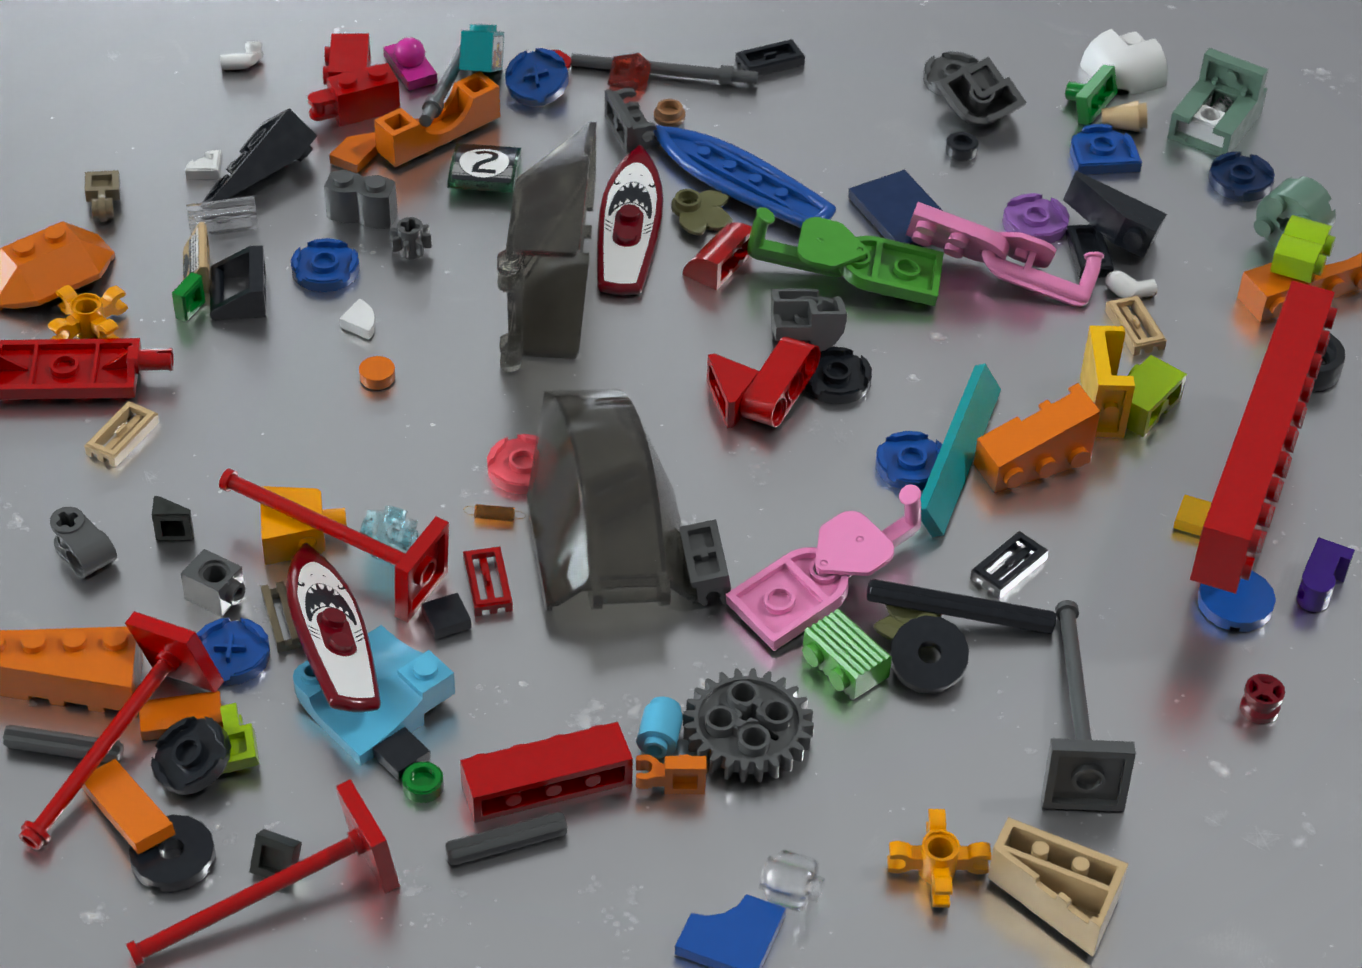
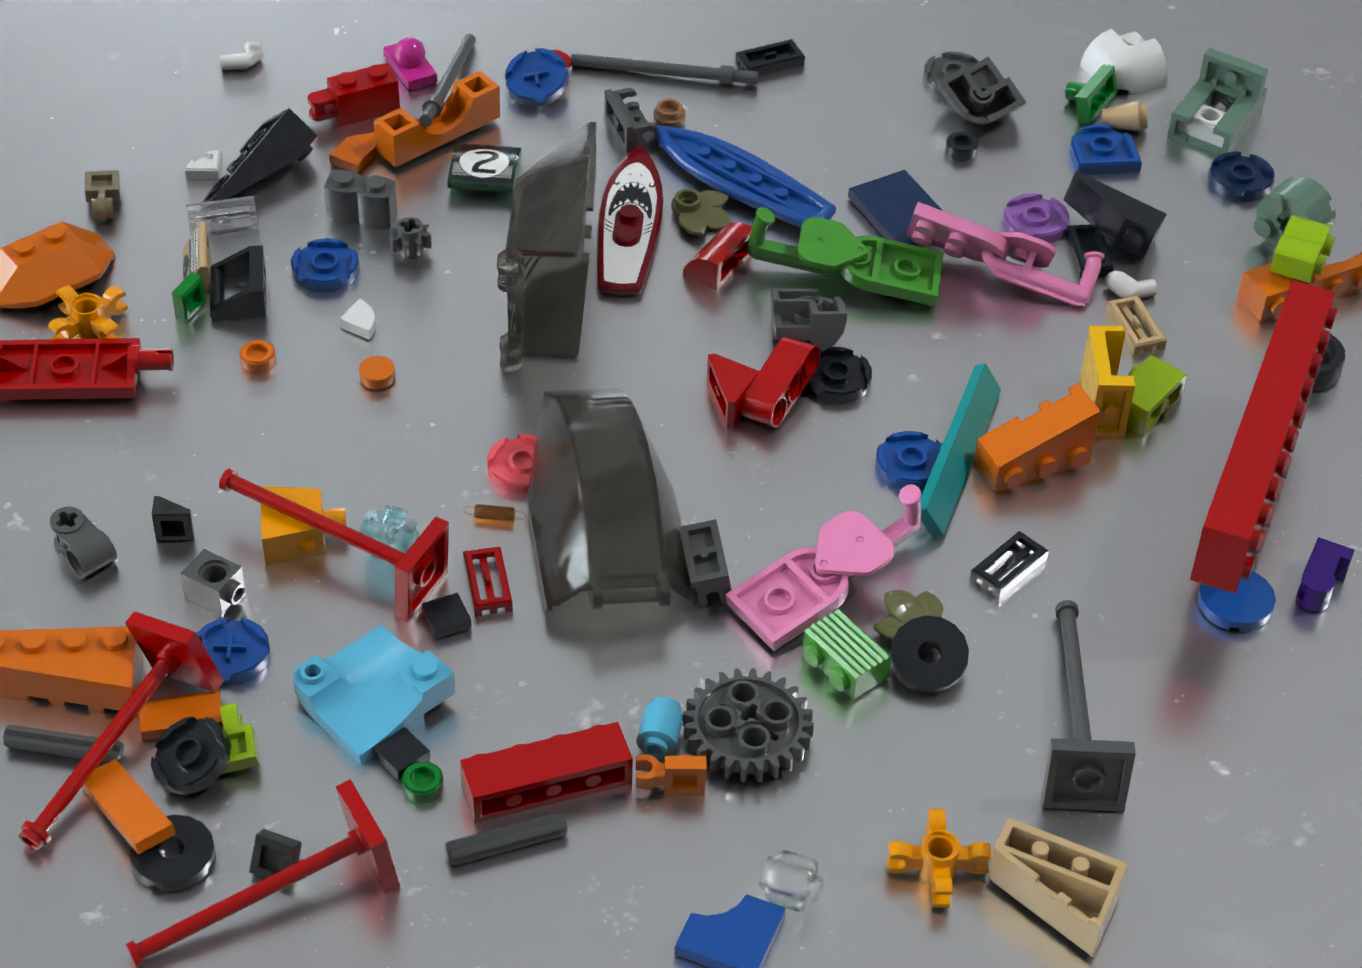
(127, 435): tan tile -> none
(257, 356): none -> orange tile
(268, 596): dark tan tile -> none
(332, 632): piece -> none
(346, 54): red brick -> none
(481, 48): teal brick -> none
(629, 72): clear red slope -> none
(961, 606): black axle -> none
(1192, 515): yellow tile -> none
(1262, 698): dark red wheel -> none

